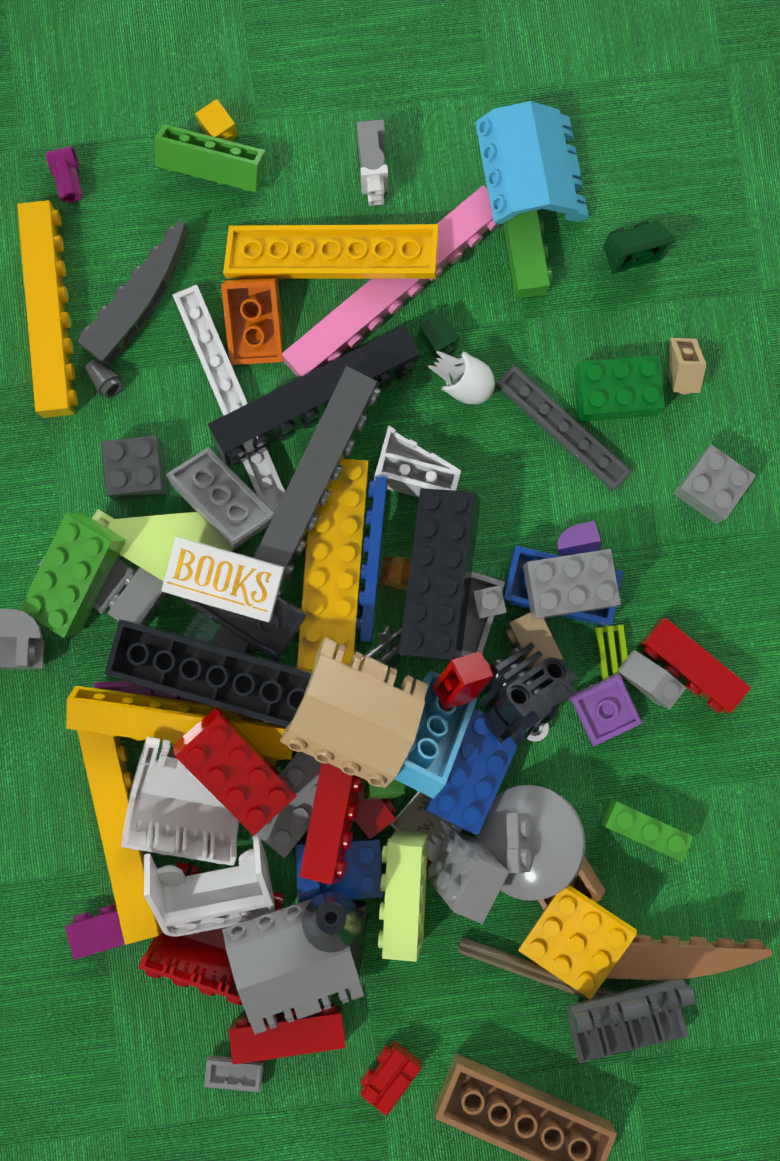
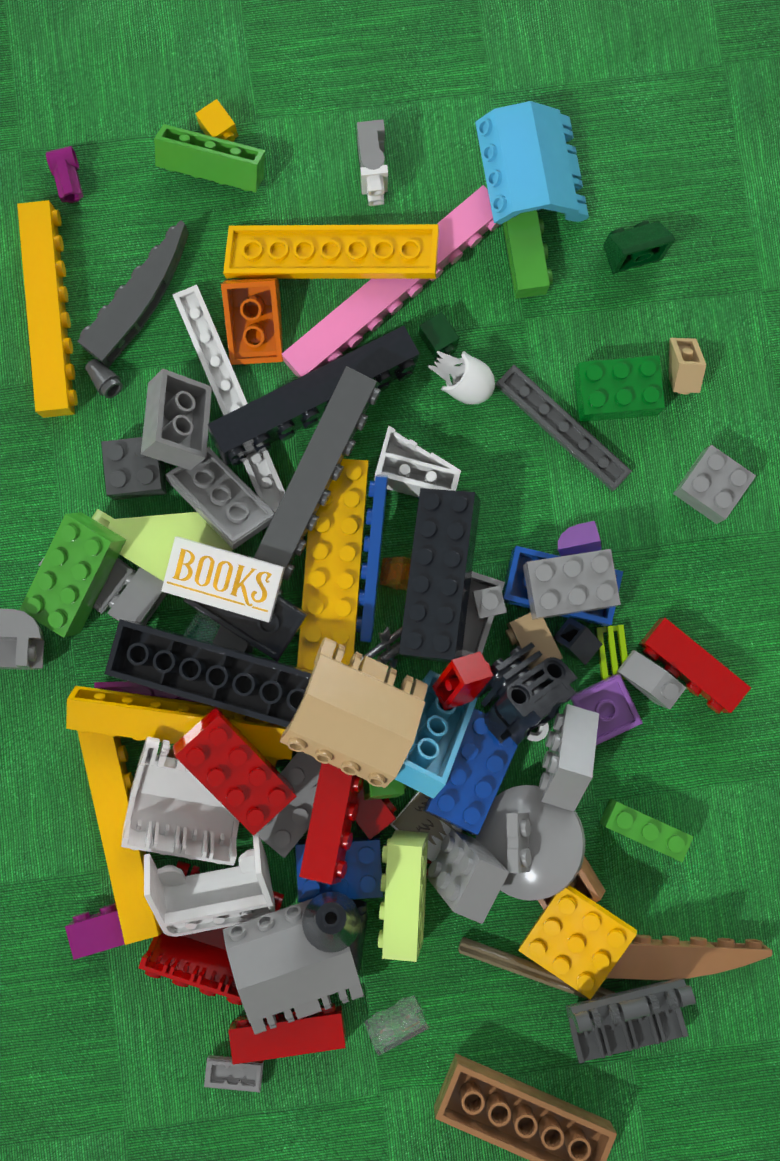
(176, 420): none -> light grey brick
(389, 1077): red brick -> none
(396, 1024): none -> clear bracket
(569, 757): none -> light grey brick
(577, 641): none -> black brick

